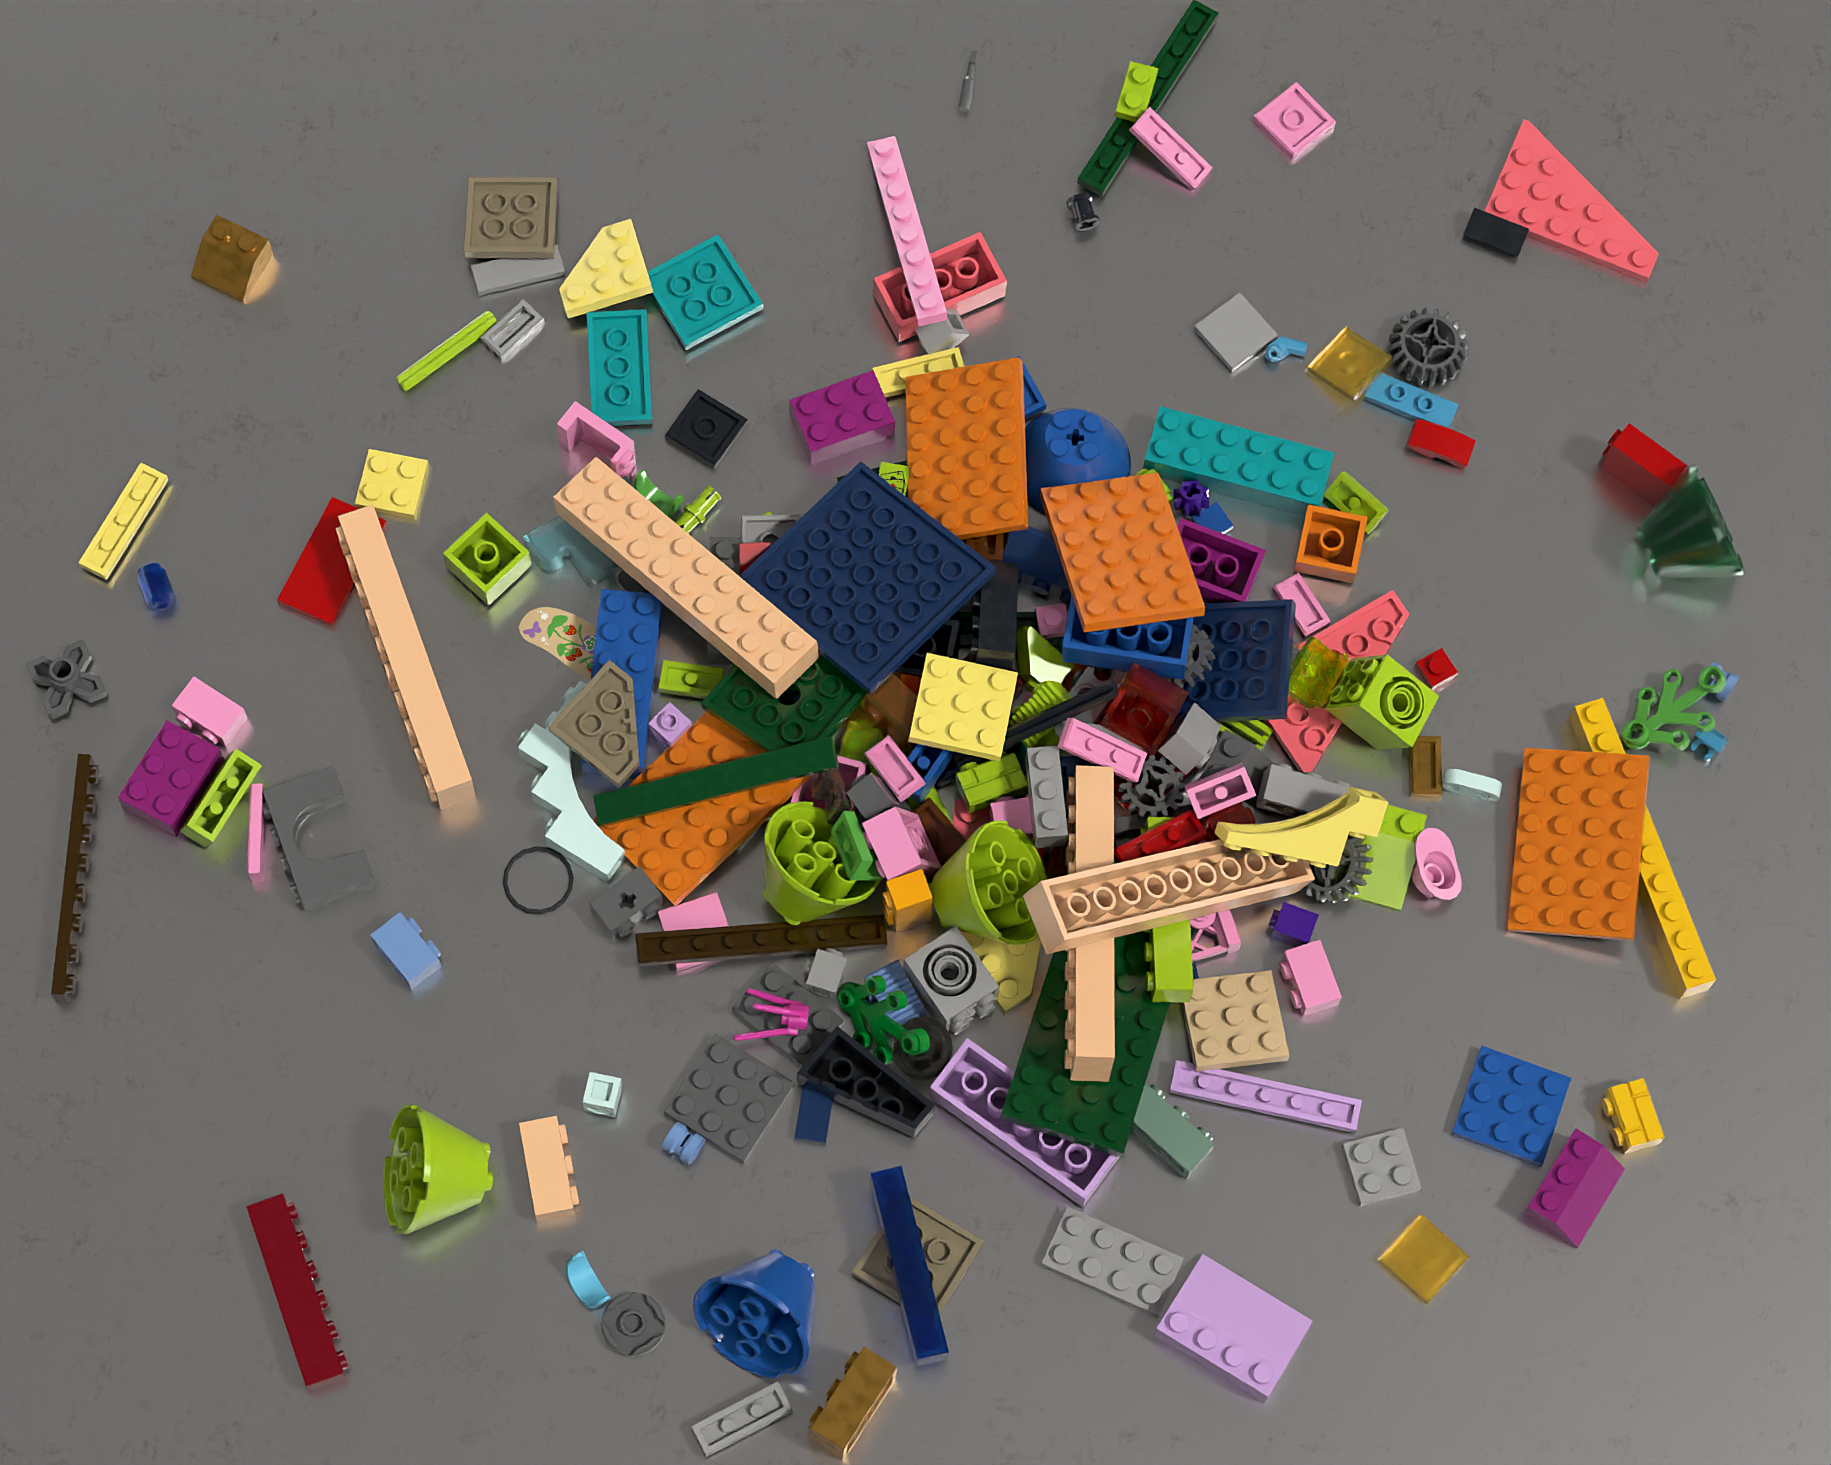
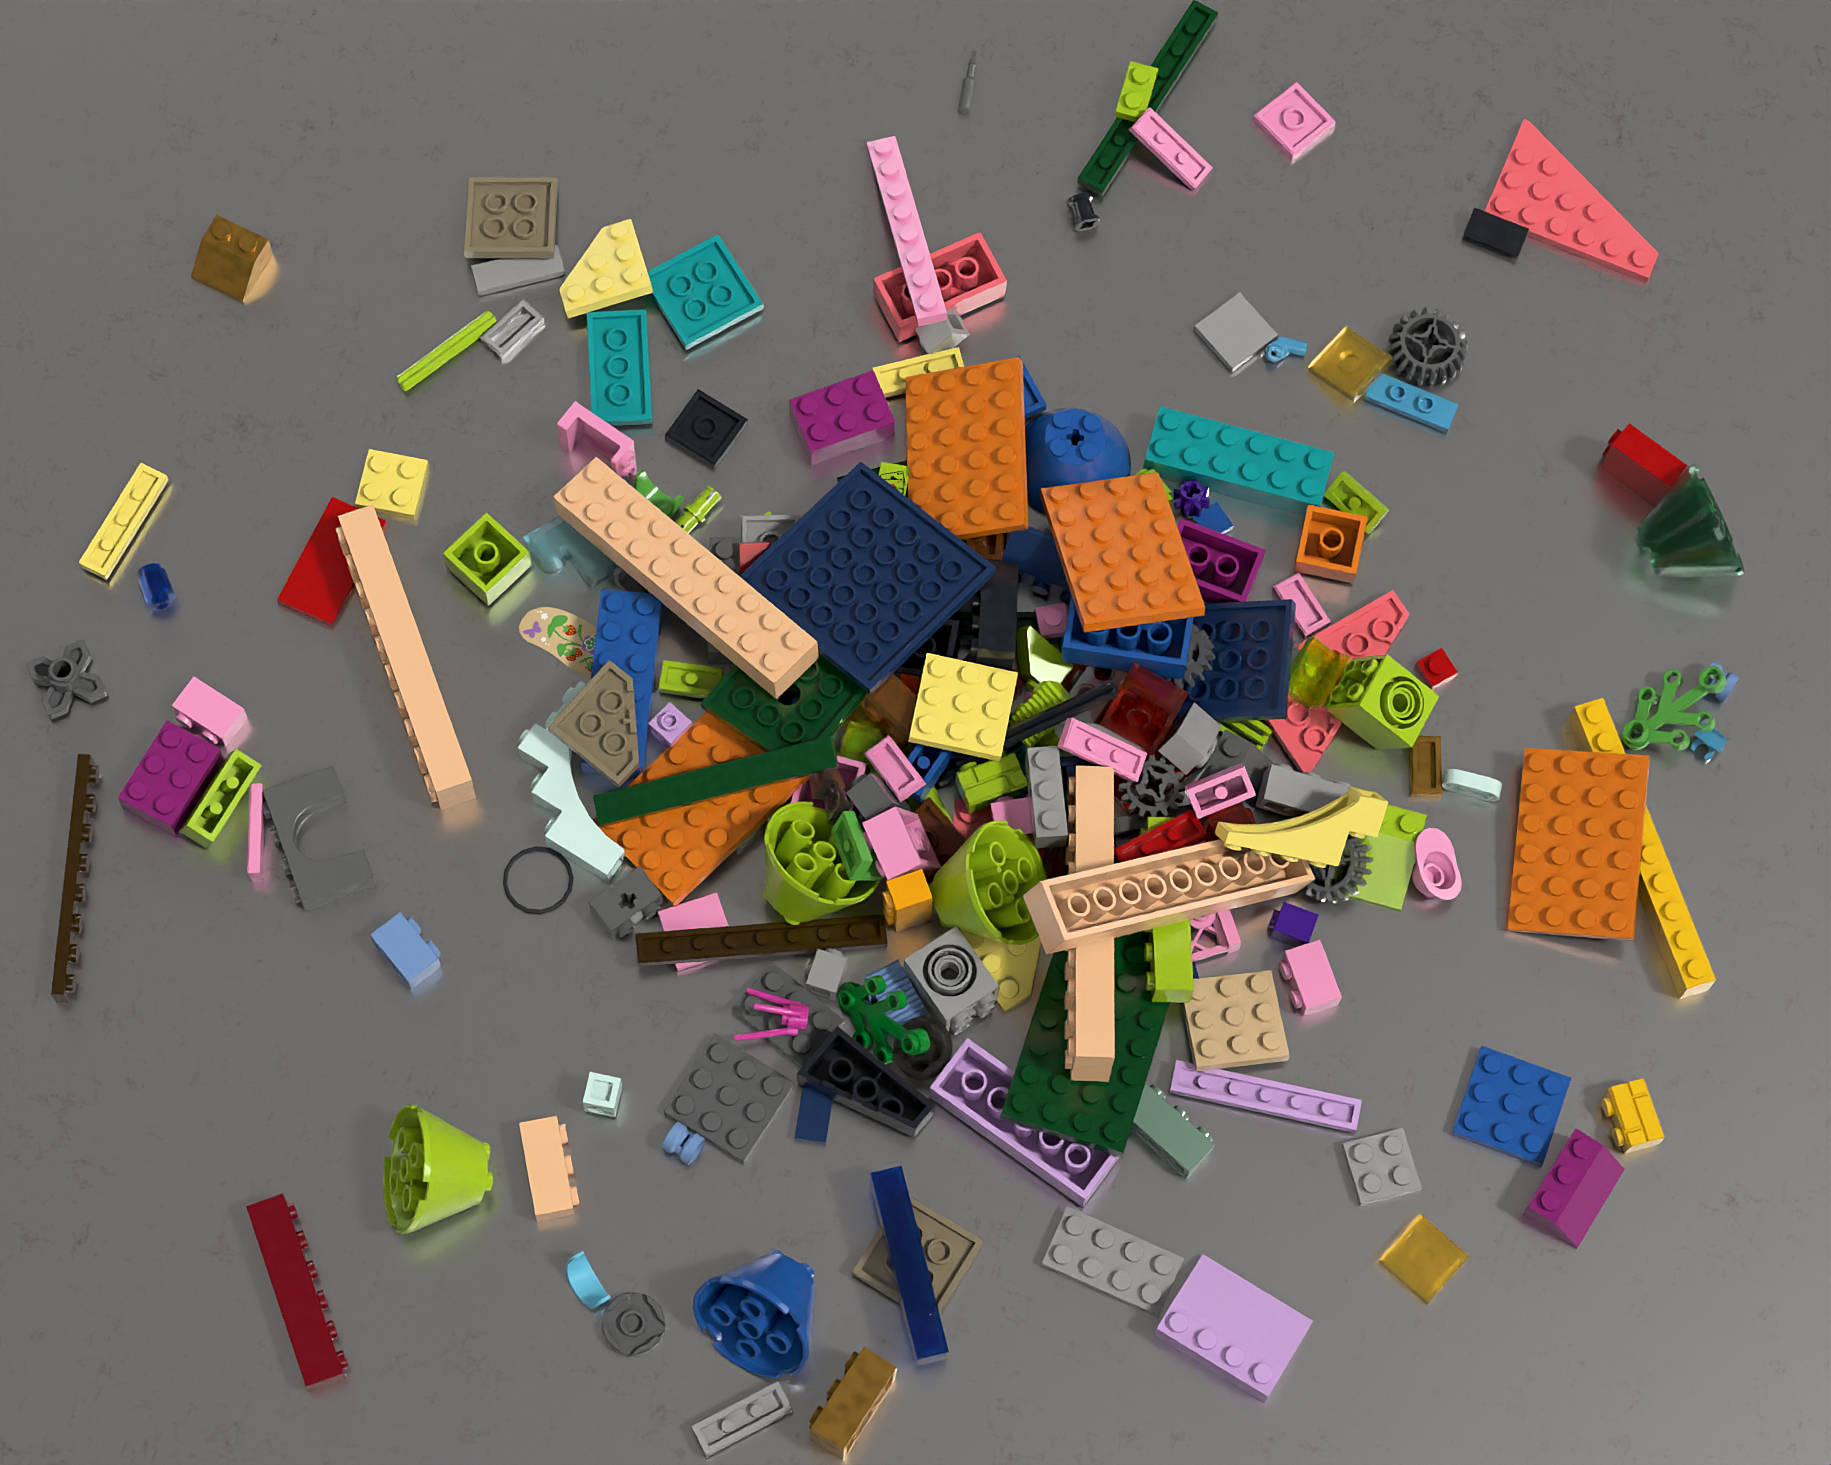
(1440, 441): red slope -> none

